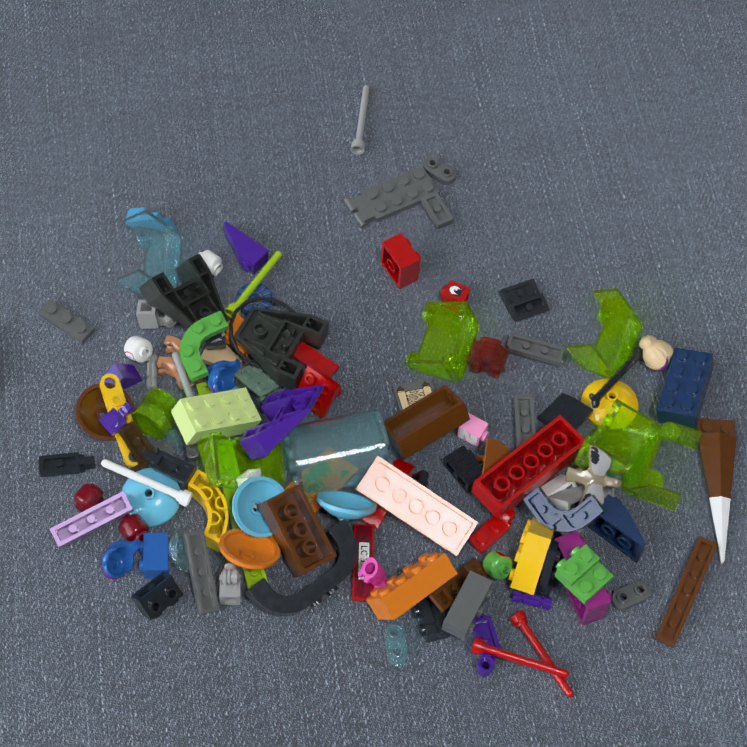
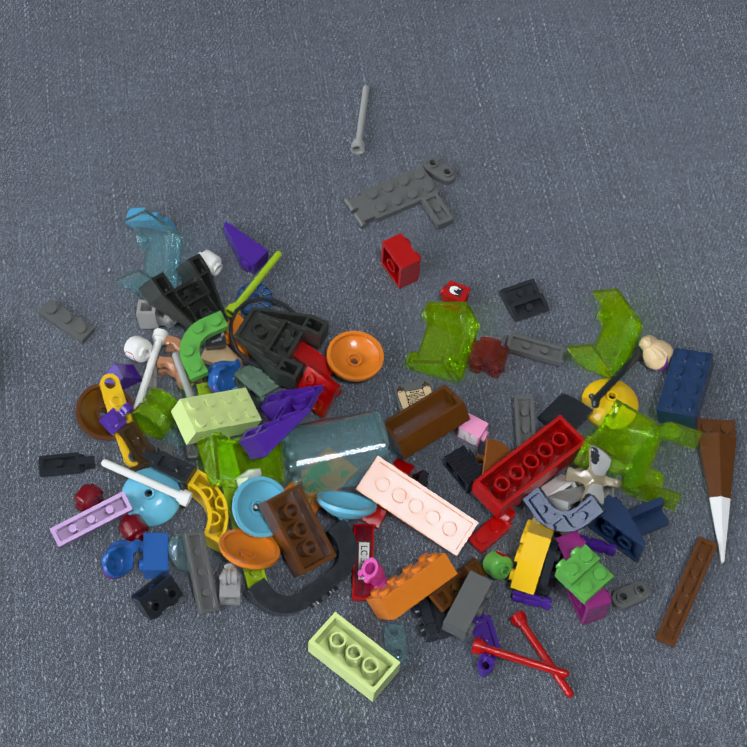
(158, 338): none -> white piece
(353, 656): none -> yellowish green brick
(358, 348): none -> orange dish
(600, 546): none -> dark purple axle
(649, 516): none -> dark blue panel

